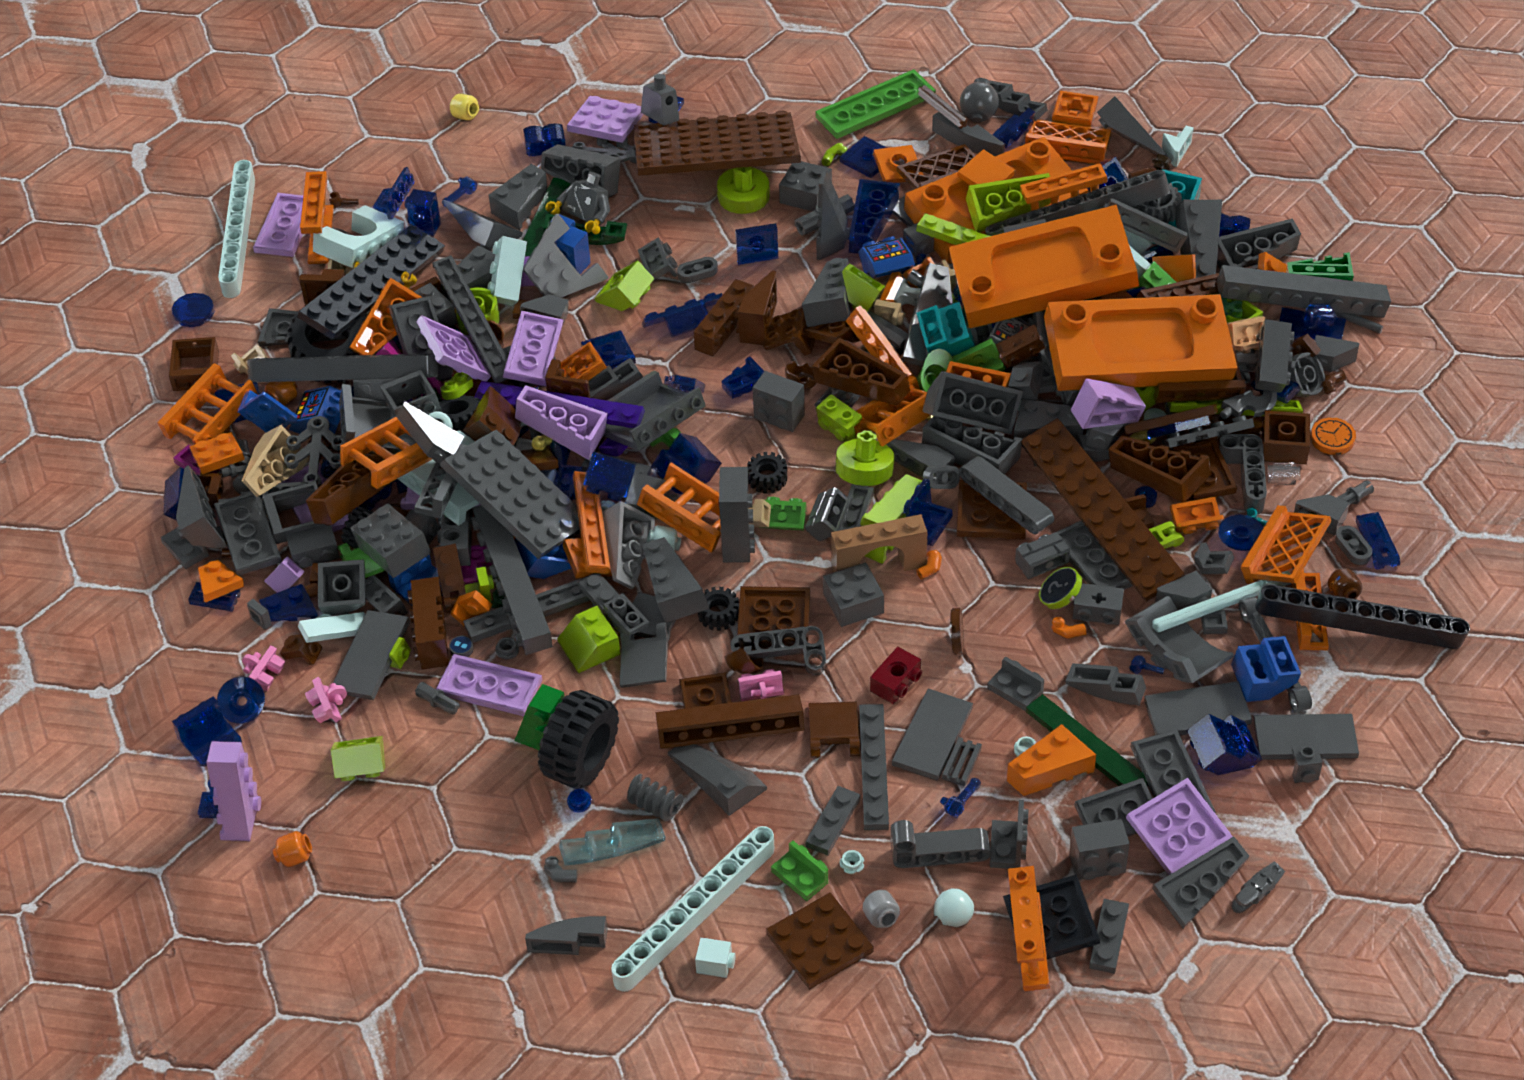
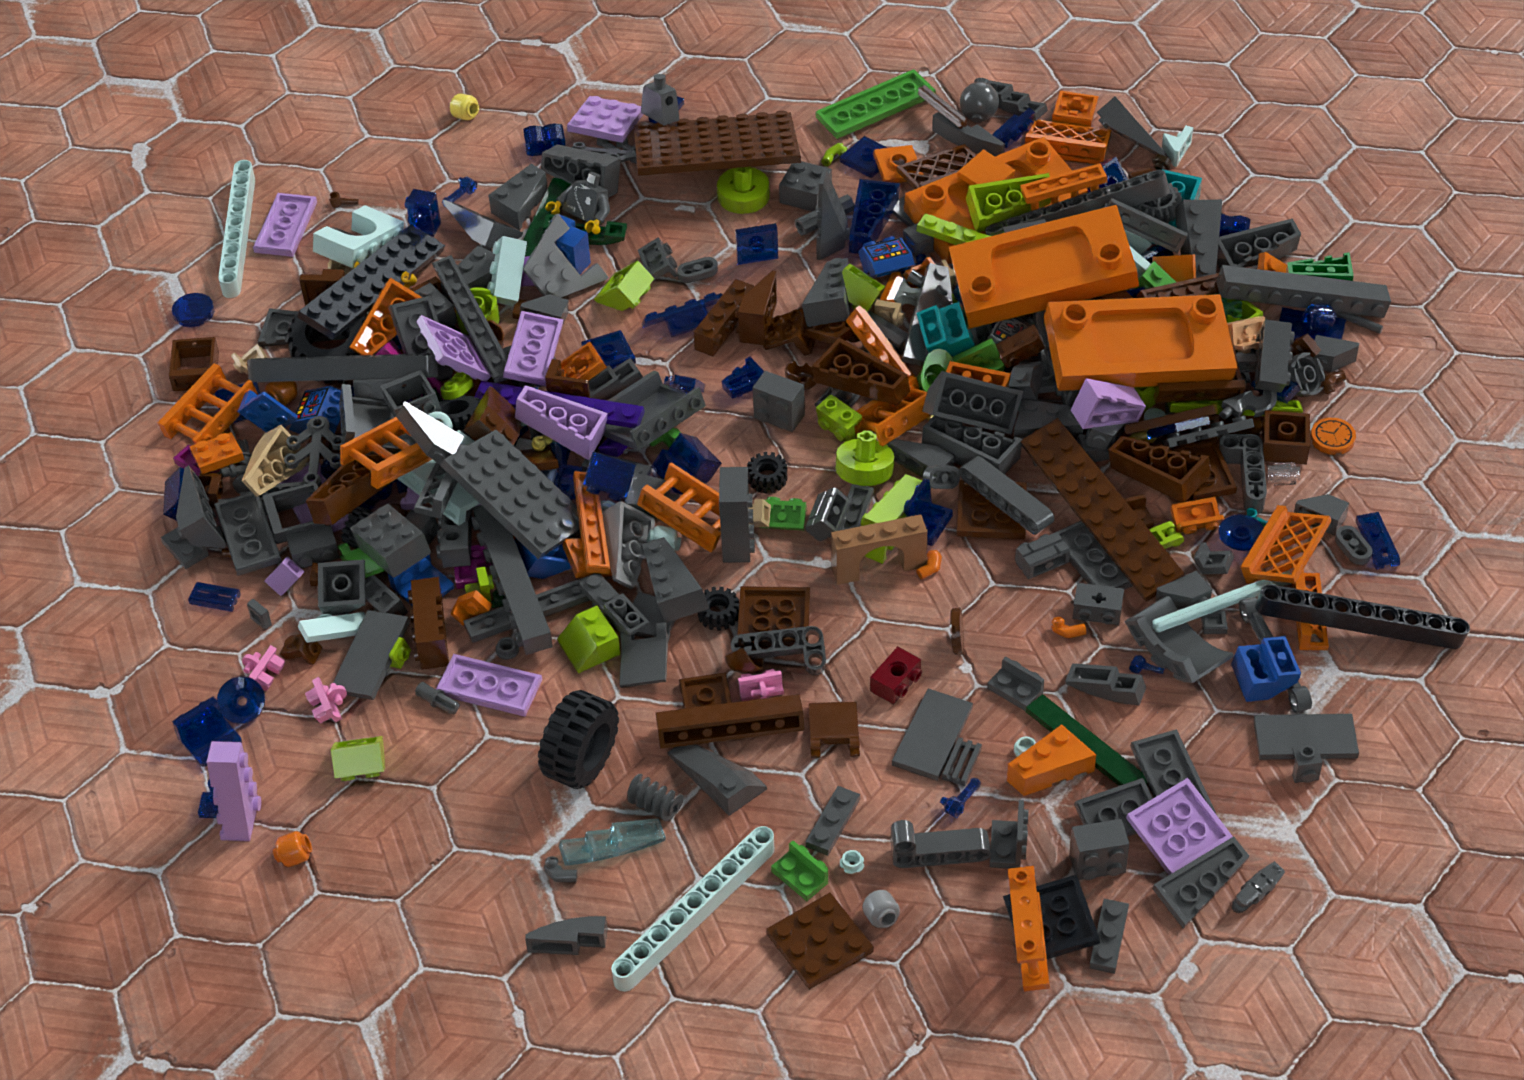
(218, 580): orange wing -> none
(289, 604): clear blue wing -> none
(312, 590): reddish brown hand -> none
(314, 211): orange fence -> none
(392, 198): clear blue bracket -> none
(449, 573): reddish brown plate -> none
(461, 646): tile -> none
(537, 716): green wedge -> none
(579, 800): clear blue plate -> none
(714, 957): light aqua brick -> none
(853, 594): dark grey brick -> none
(874, 767): dark grey plate -> none
(954, 907): light aqua hair -> none
(1060, 588): tile -> none
(1150, 493): clear blue tile -> none
(1186, 707): dark grey tile -> none
(1223, 744): clear blue piece -> none
(1345, 584): reddish brown head -> none
(1354, 494): dark grey axle -> none

